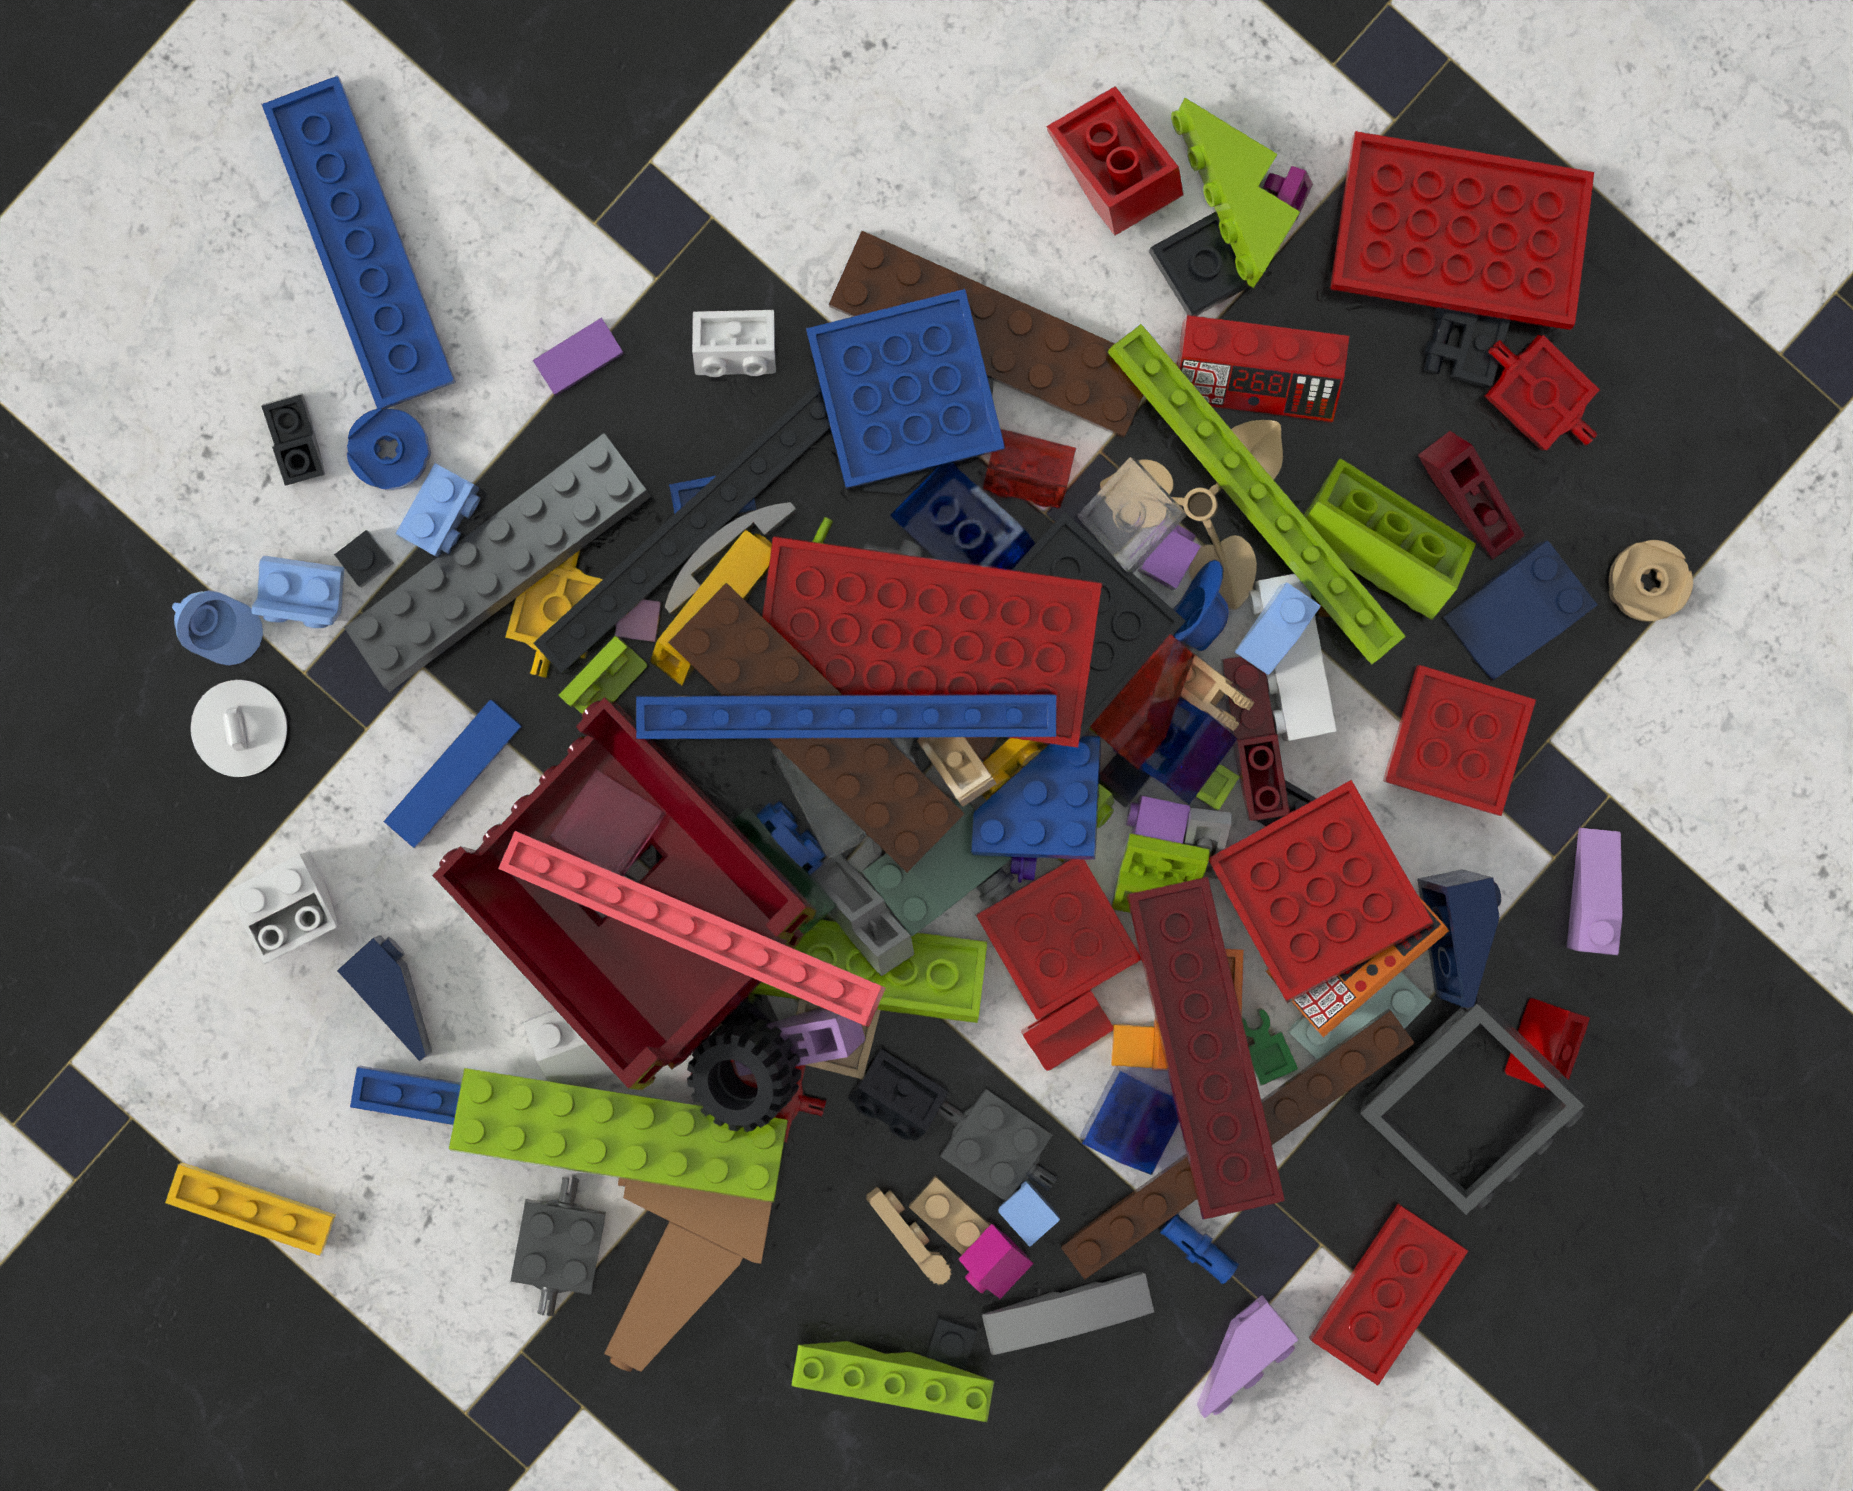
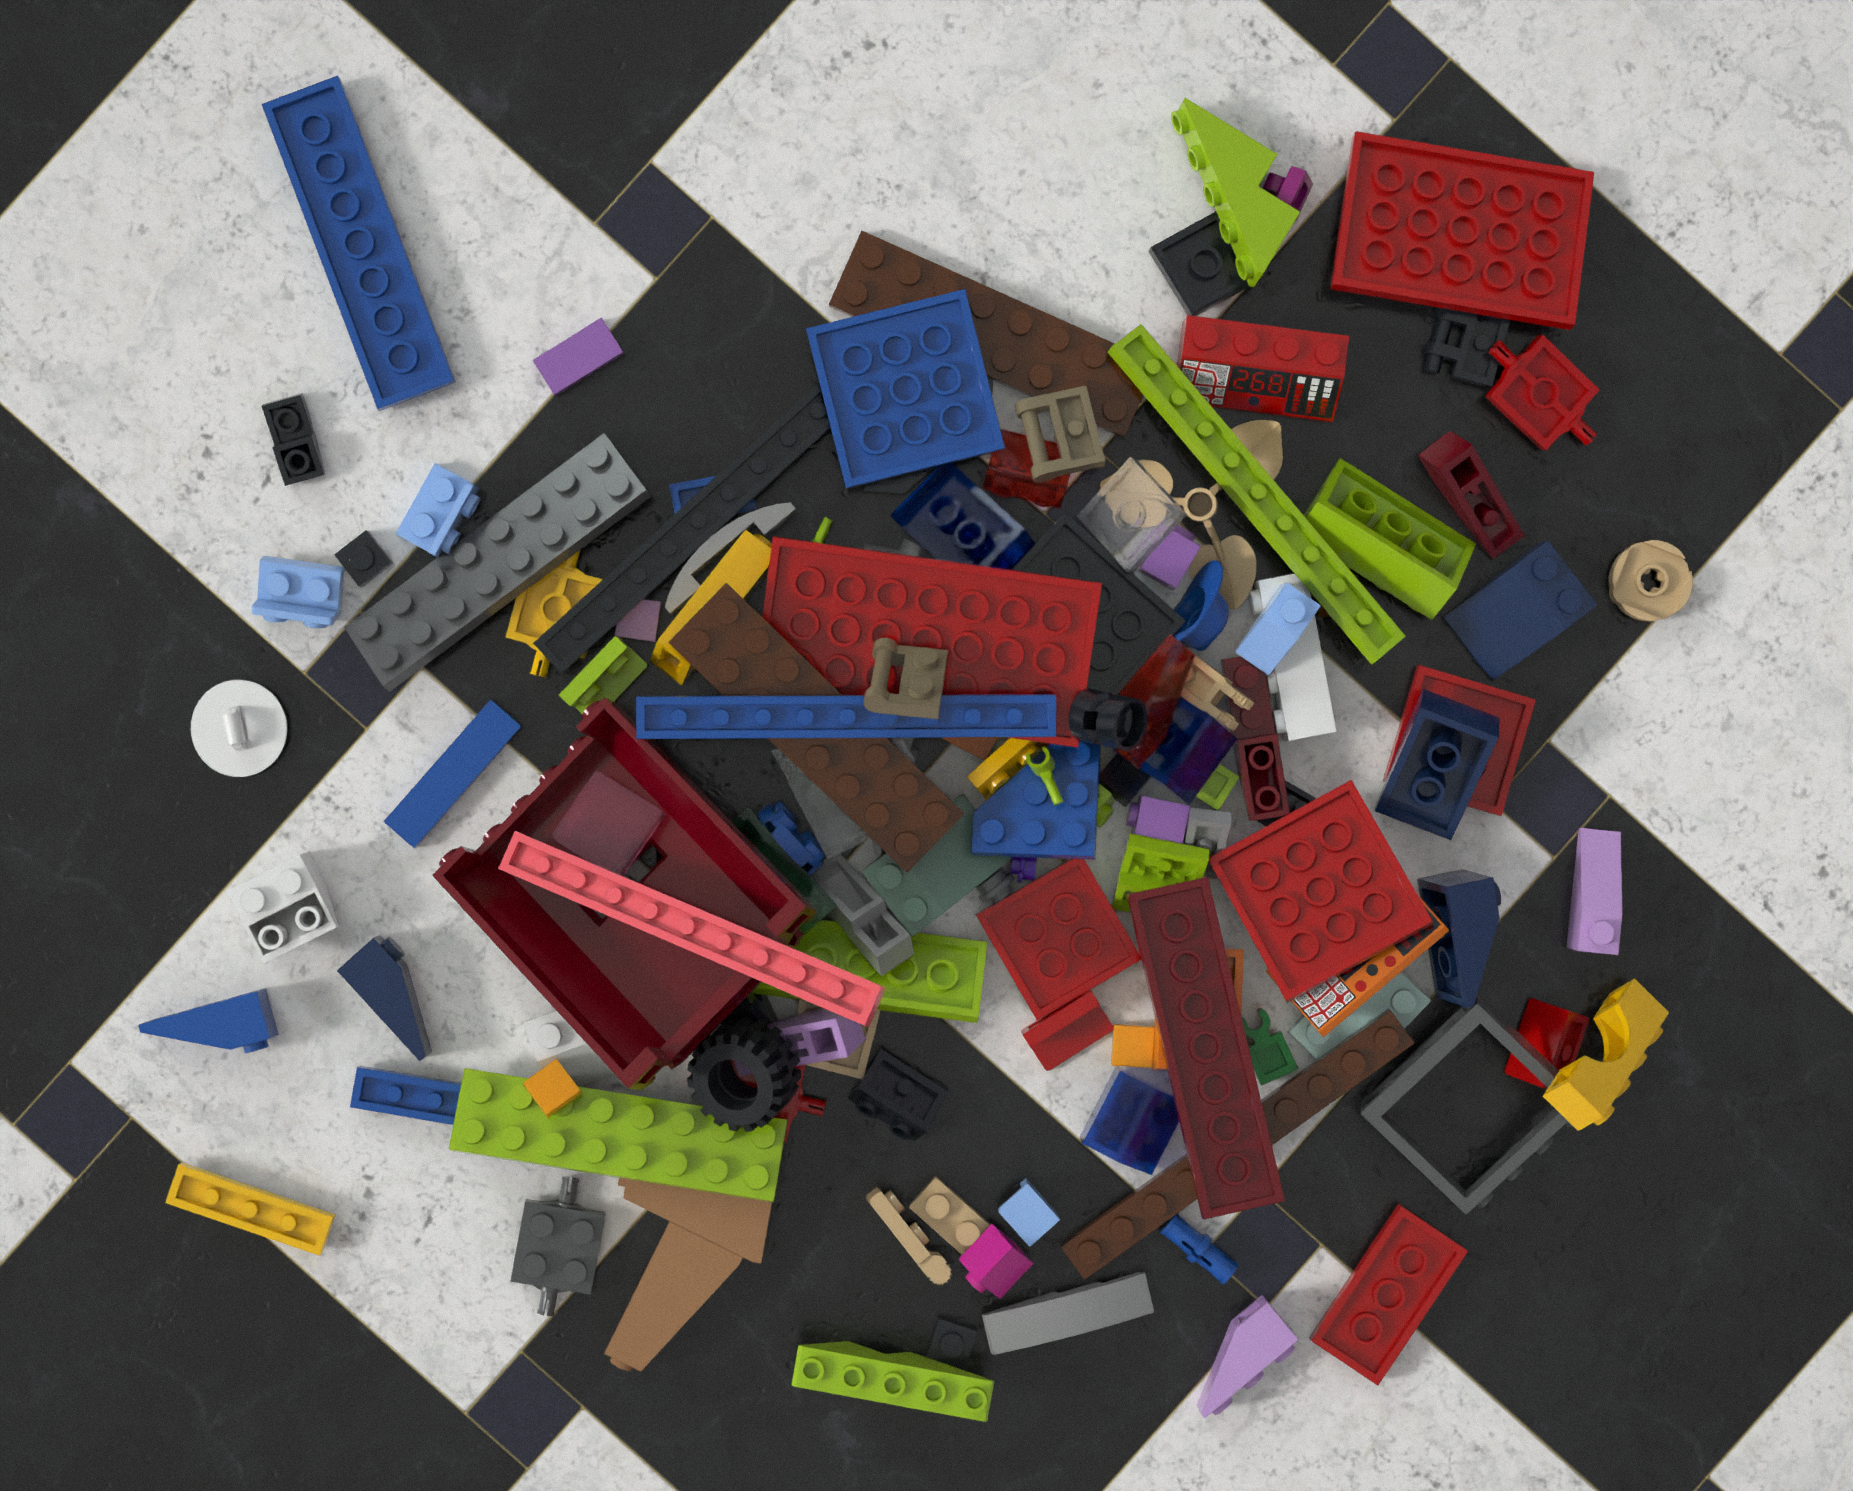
(217, 627): light blue piece -> none
(222, 1024): none -> blue slope
(364, 447): blue plate -> none
(552, 1088): none -> light orange tile
(734, 342): white bracket -> none
(920, 681): none -> dark tan plate
(958, 766): tan hinge -> none
(996, 1145): dark grey plate -> none
(1045, 771): none -> lime hand
(1073, 430): none -> dark tan plate
(1108, 719): none -> black wheel
(1117, 160): red slope -> none
(1438, 764): none -> dark blue slope
(1588, 1087): none -> yellow arch

